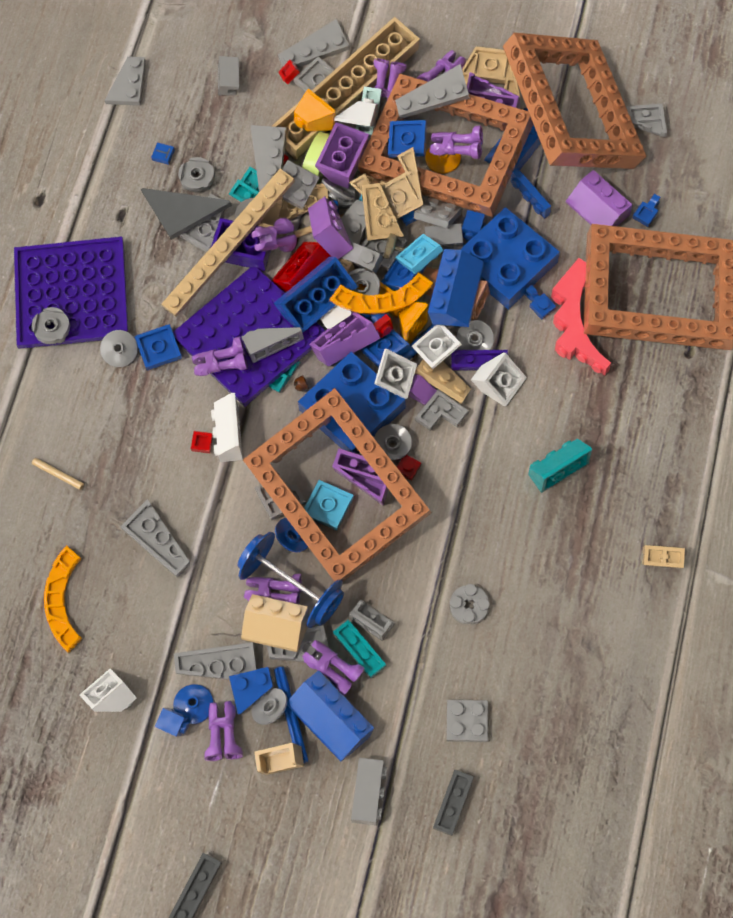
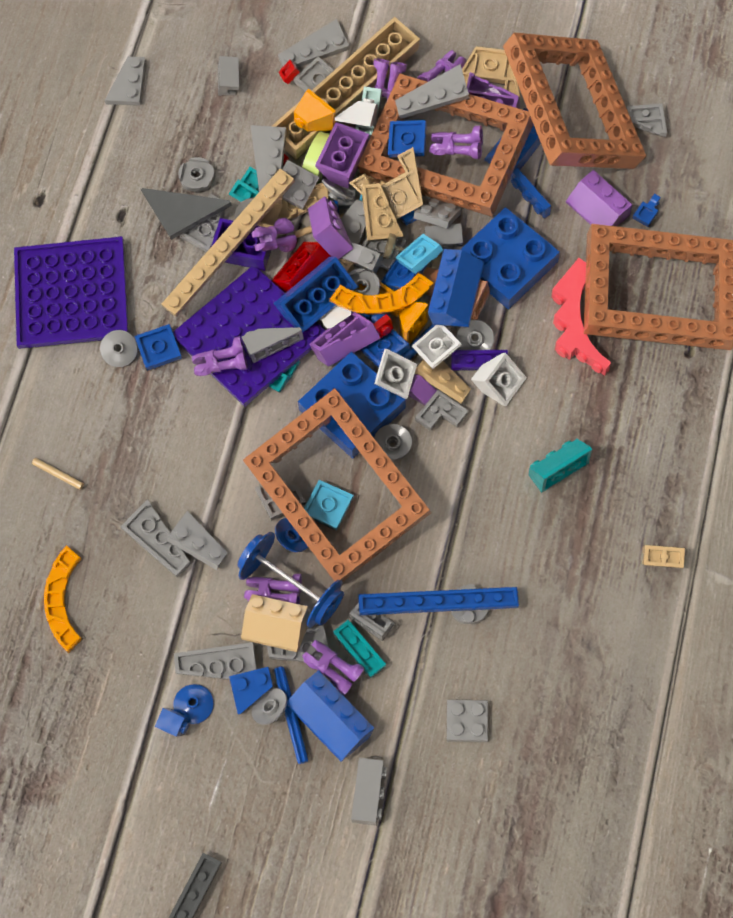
(45, 318): light grey plate -> none
(108, 694): white slope -> none
(162, 153): blue tile -> none
(197, 541): none -> light grey wing
(201, 442): red plate -> none
(227, 429): white slope -> none
(231, 749): medium lavender piece -> none
(279, 758): tan panel -> none
(301, 384): reddish brown hinge -> none
(361, 474): medium lavender wedge -> none
(409, 467): red plate -> none
(438, 601): none -> blue tile
(442, 164): light orange dish -> none
(453, 802): dark grey plate -> none
(472, 224): blue brick -> none
(540, 304): blue plate -> none

